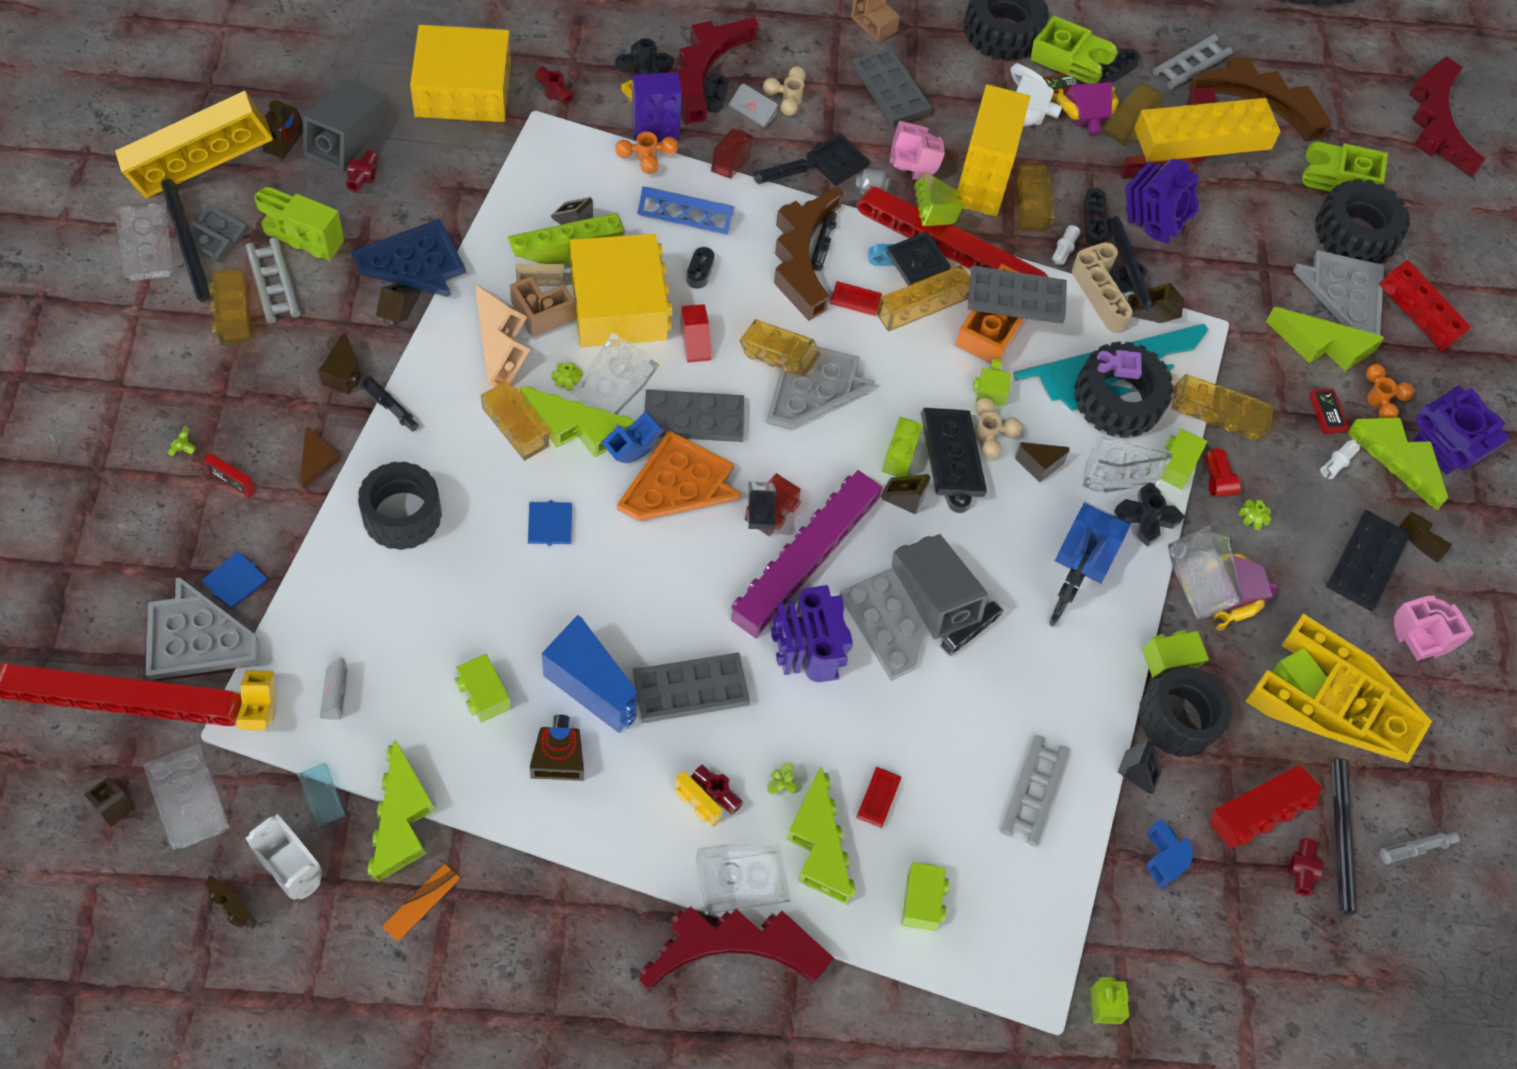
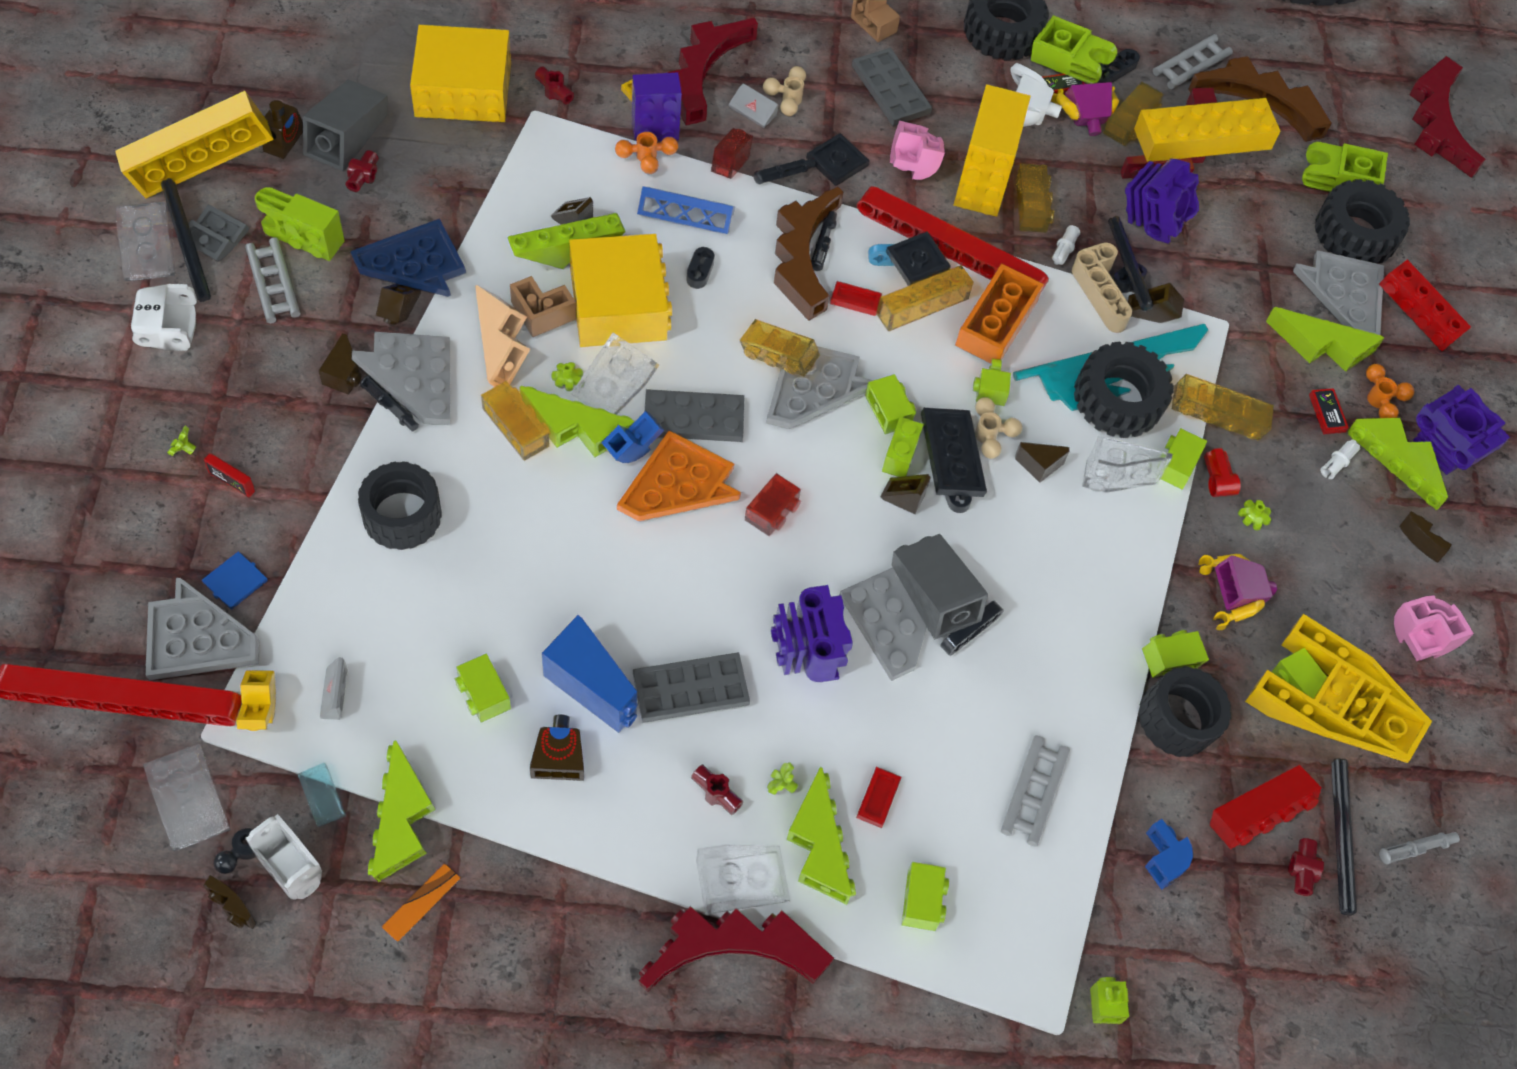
(109, 801): dark brown slope -> none
(164, 317): none -> white piece
(226, 861): none -> black plate
(230, 307): clear yellow brick -> none
(316, 457): reddish brown tile -> none
(413, 372): none -> light grey wing
(542, 273): tan plate -> none
(550, 523): blue piece -> none
(644, 58): black plant -> none
(695, 333): slope -> none
(704, 805): yellow plate -> none
(712, 92): black beam -> none
(761, 505): black slope -> none
(805, 553): magenta brick -> none
(870, 178): light grey head -> none
(889, 402): none -> lime brick
(937, 201): lime slope -> none
(1017, 294): dark grey plate -> none
(1088, 551): blue slope -> none
(1099, 209): black beam -> none
(1124, 363): medium lavender plate -> none
(1141, 766): black slope -> none
(1150, 513): black plant -> none
(1206, 571): clear slope -> none
(1368, 560): black plate -> none

